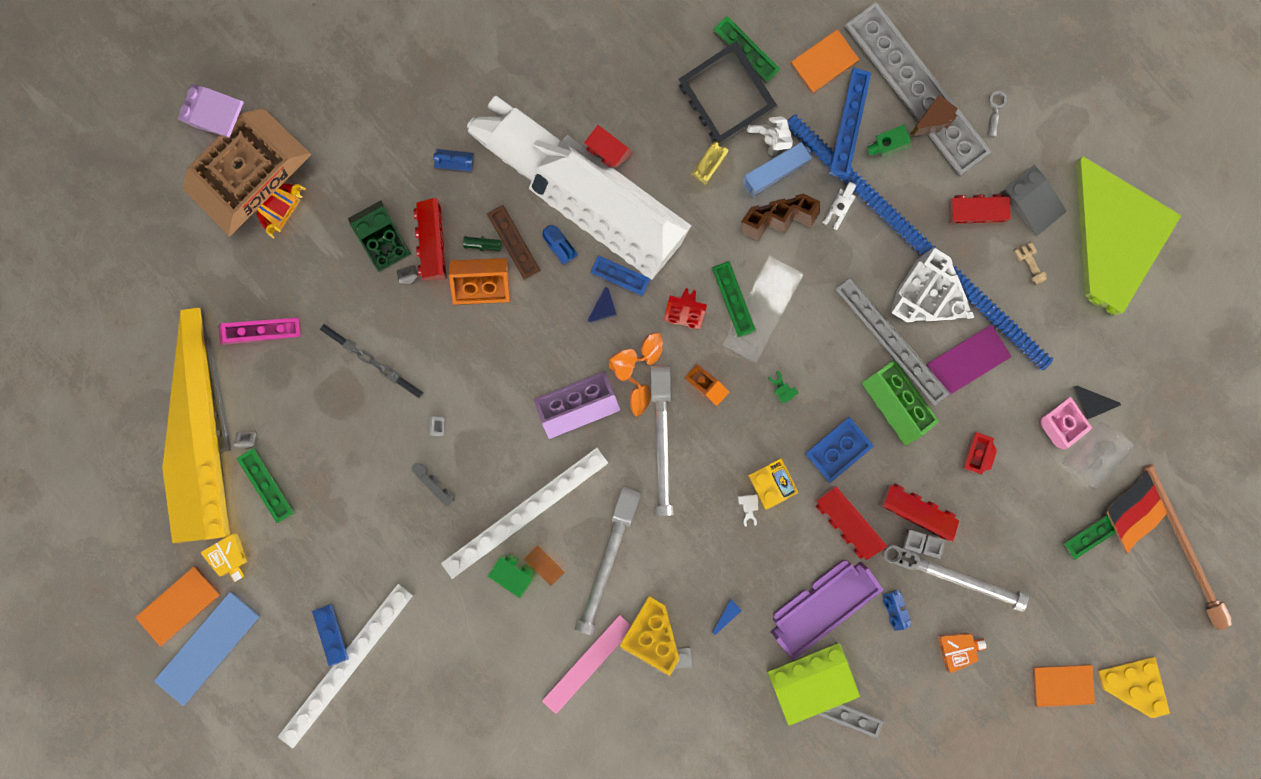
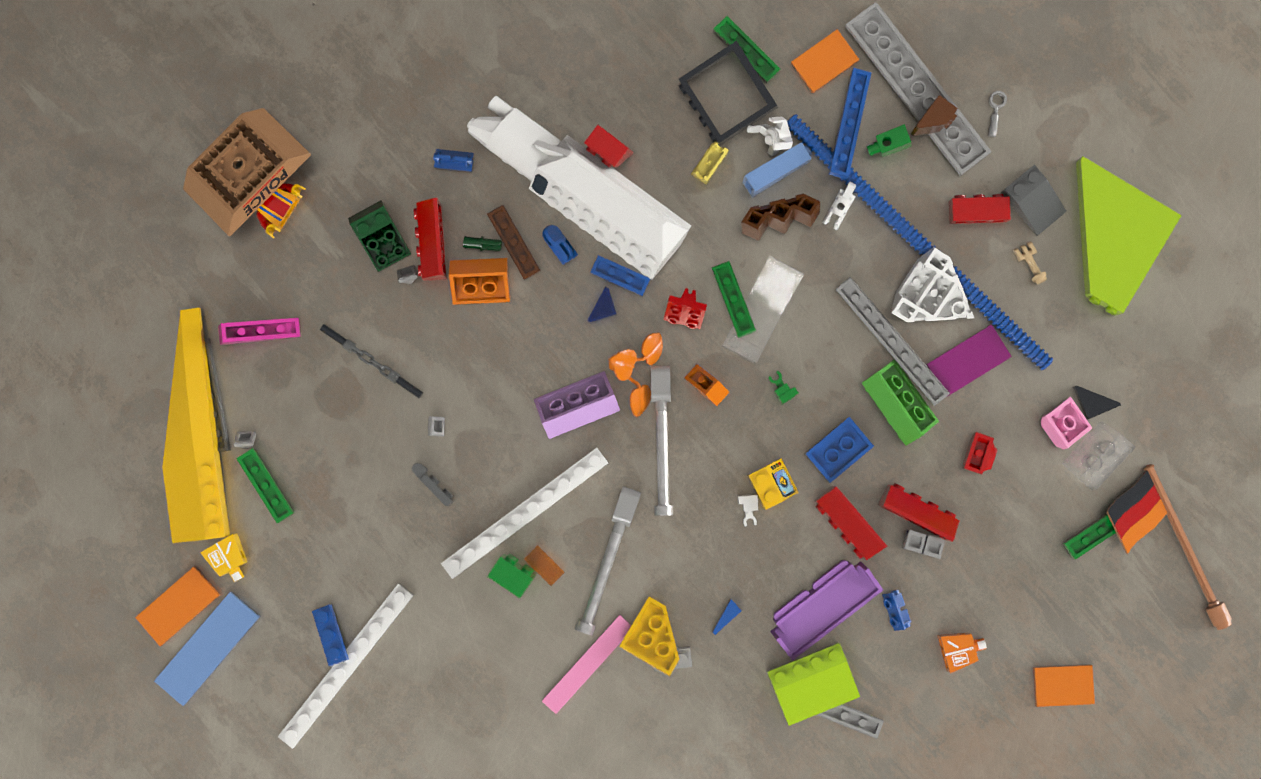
(210, 110): lavender slope -> none
(1018, 600): flat silver piece -> none
(1137, 685): yellow plate -> none

